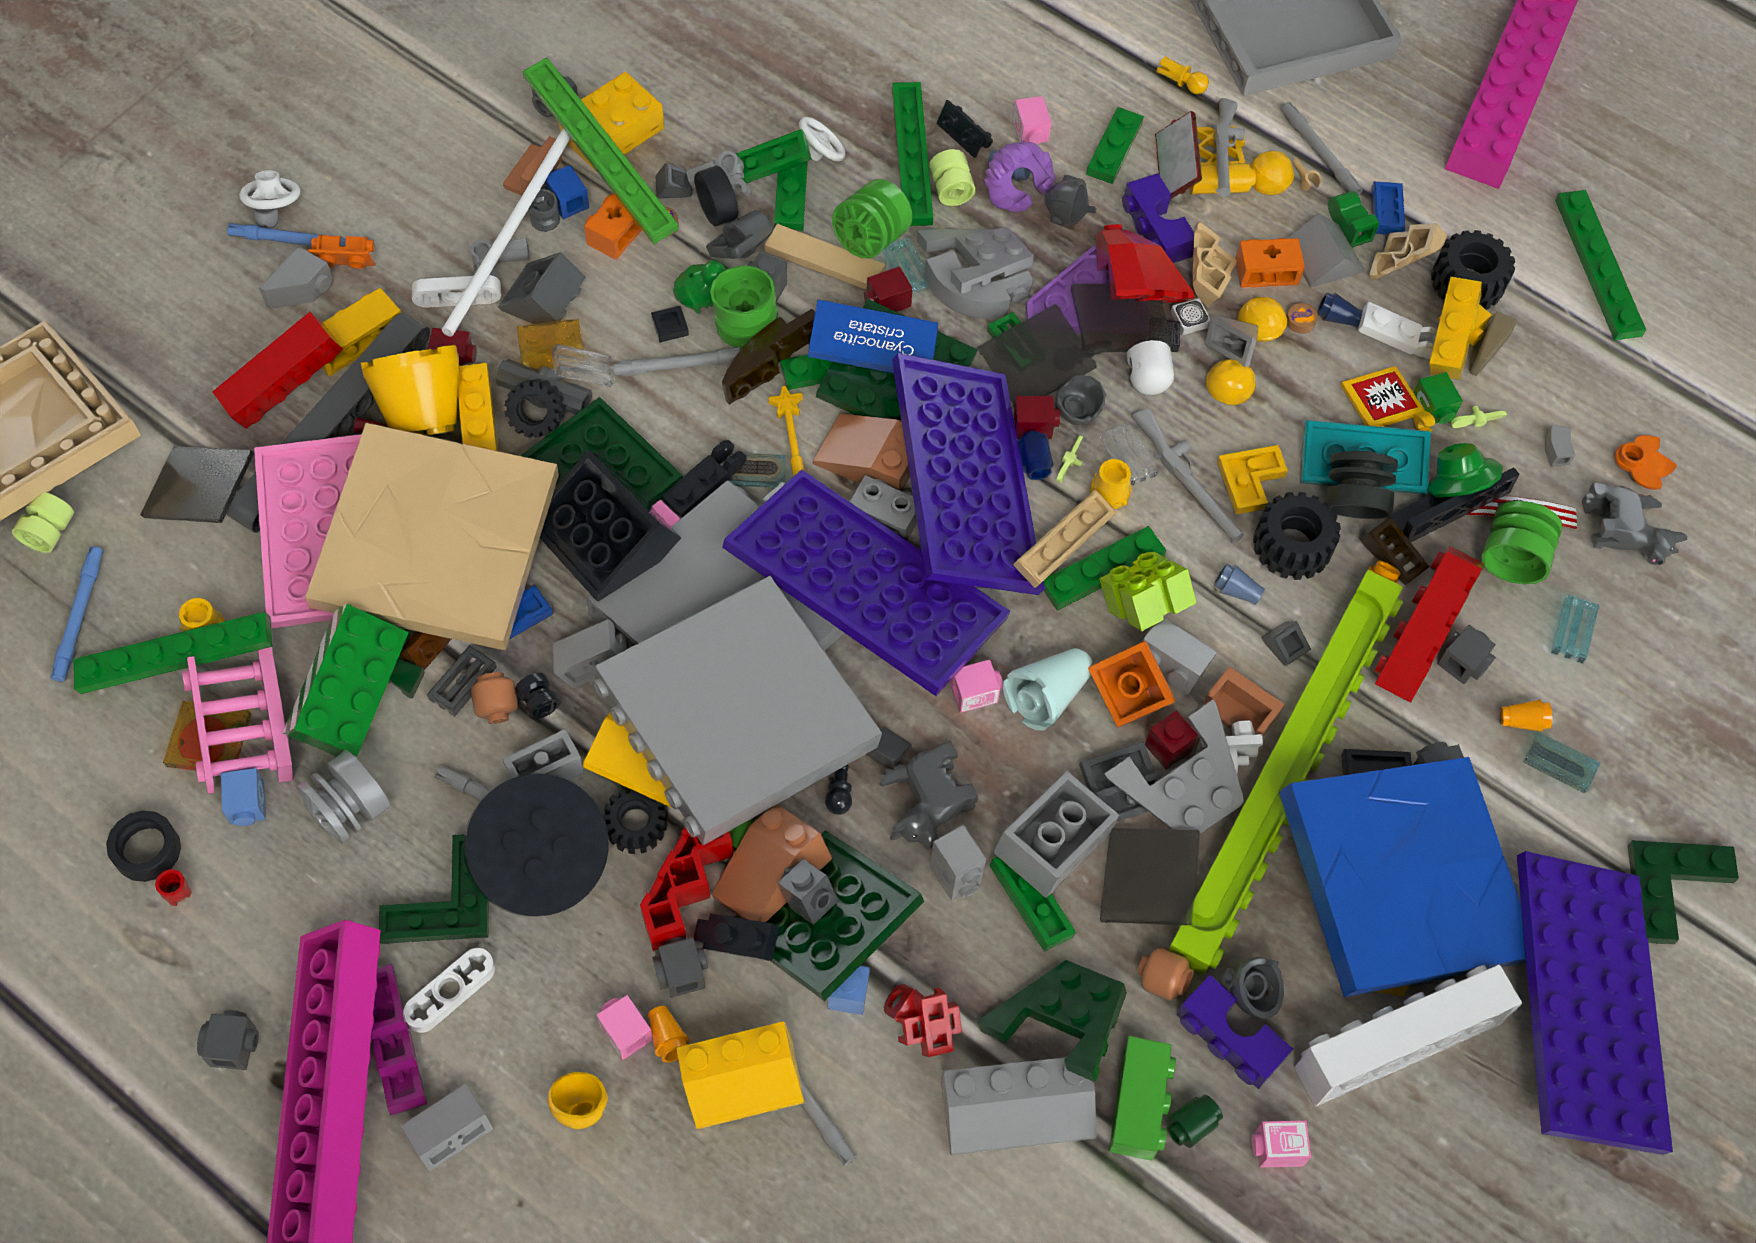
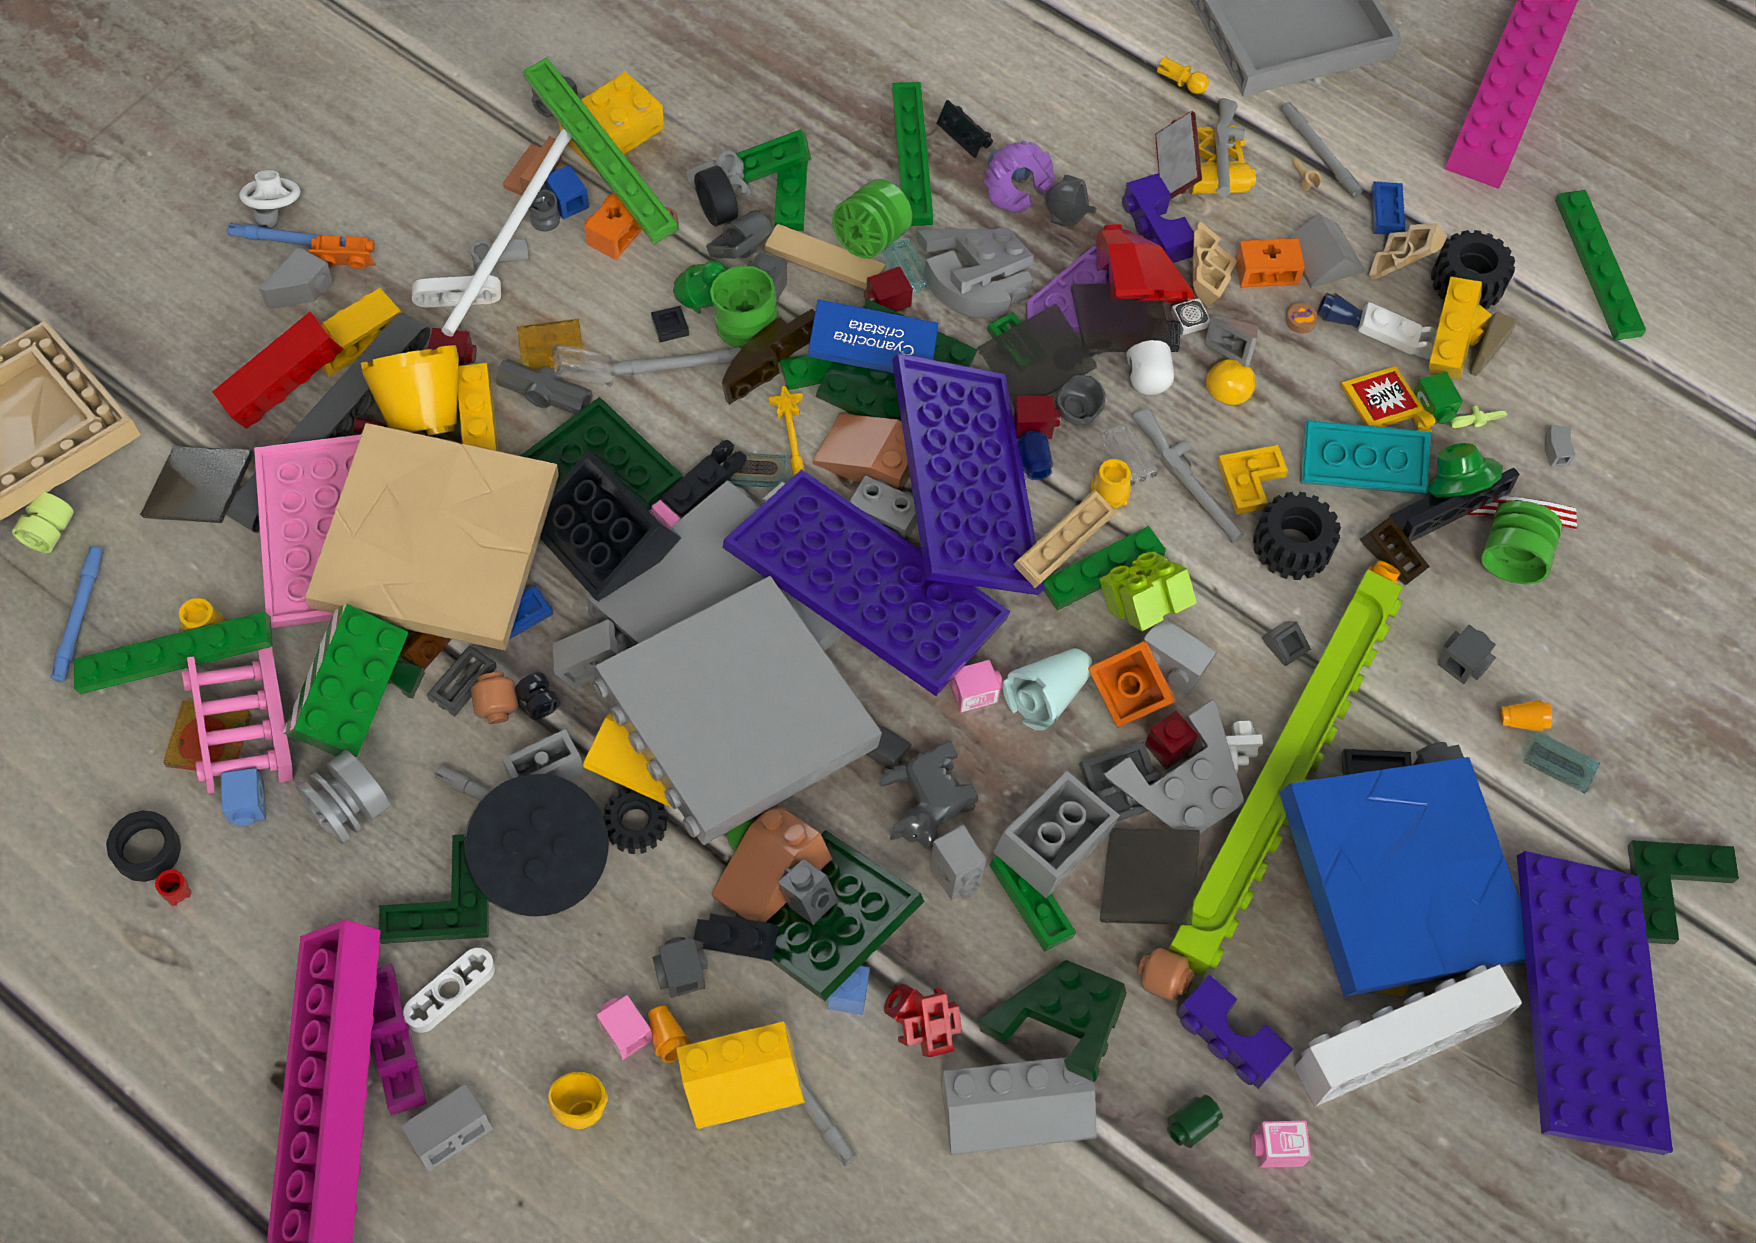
(227, 1040): dark grey brick -> none
(518, 417): black tyre -> none
(543, 290): dark grey slope -> none
(672, 182): dark grey slope -> none
(680, 884): red brick -> none
(820, 140): white piece -> none
(839, 798): black bar -> none
(952, 177): yellowish green wheel -> none
(1032, 120): bright pink brick -> none
(1070, 459): yellowish green piece -> none
(1115, 145): green plate -> none
(1142, 1098): bright green brick -> none
(1238, 584): sand blue cone -> none
(1244, 701): nougat panel -> none
(1251, 986): dark grey helmet -> none
(1267, 315): yellow piece -> none
(1273, 172): yellow piece -> none
(1353, 218): green leg -> none
(1361, 479): pearl dark grey wheel -> none
(1429, 624): red brick -> none
(1569, 650): clear light blue tile -> none
(1625, 523): dark grey animal -> none
(1646, 463): orange plate -> none

